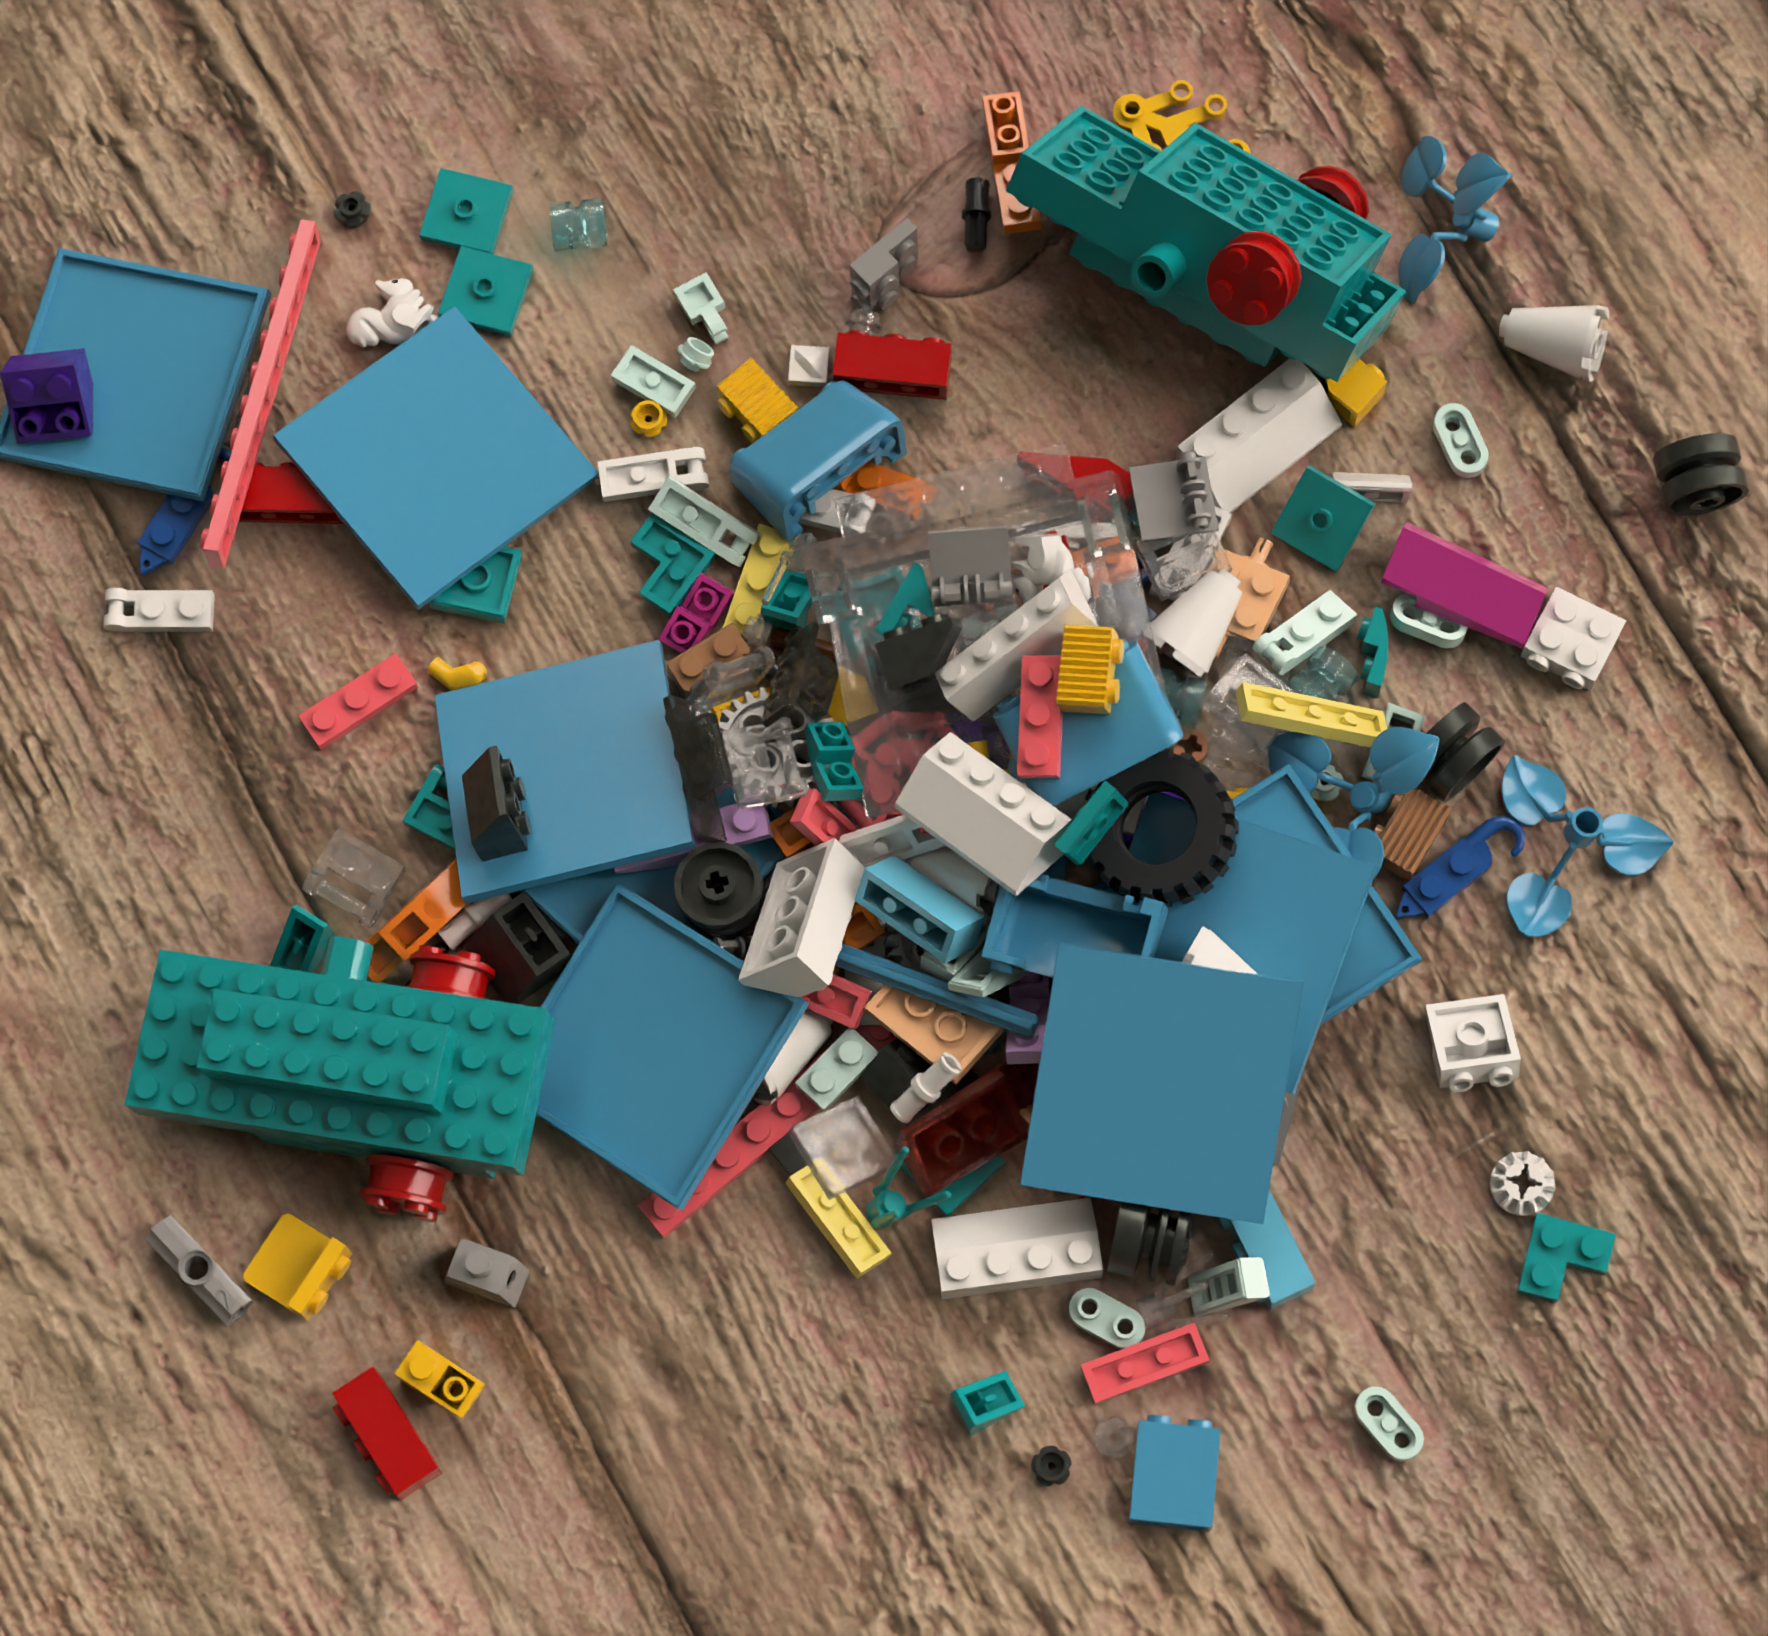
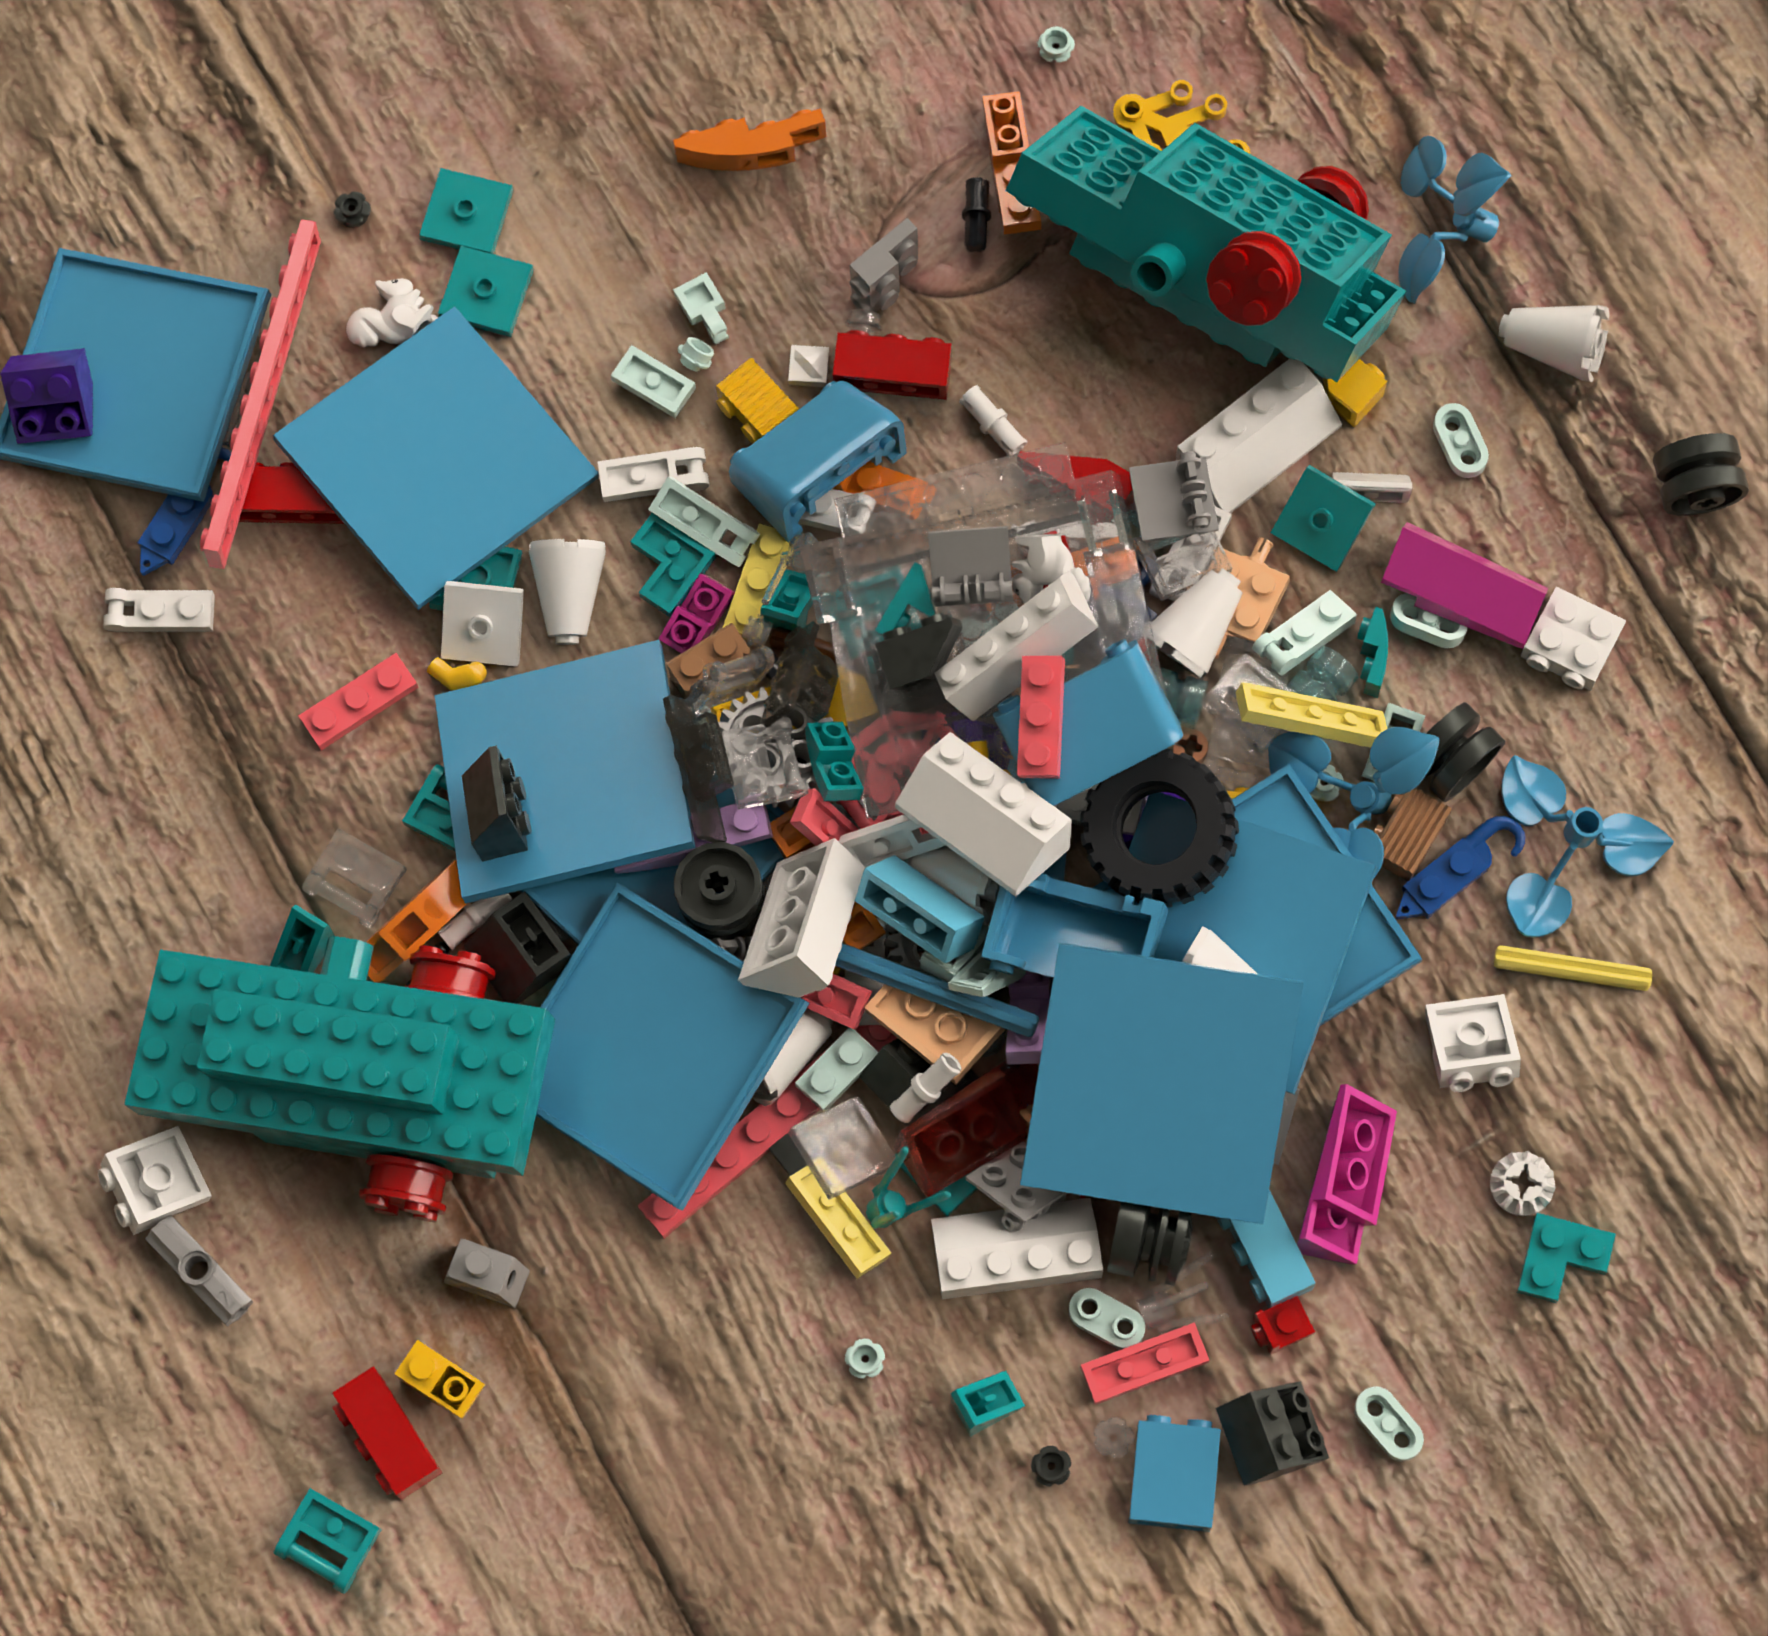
(153, 1180): none -> white plate
(298, 1266): yellow bracket -> none
(333, 1527): none -> teal plate
(482, 623): none -> white plate
(567, 584): none -> white cone
(578, 224): clear light blue wheel -> none
(643, 410): yellow plate -> none
(736, 148): none -> orange slope
(873, 1351): none -> light aqua plate
(993, 421): none -> white pin
(1001, 1183): none -> light grey hinge
(1059, 36): none -> light aqua plate
(1088, 669): yellow brick -> none
(1091, 823): teal plate -> none
(1230, 1285): light aqua slope -> none
(1272, 1432): none -> pearl dark grey slope
(1281, 1325): none -> red bracket
(1348, 1177): none -> dark pink slope
(1573, 968): none -> light yellow axle

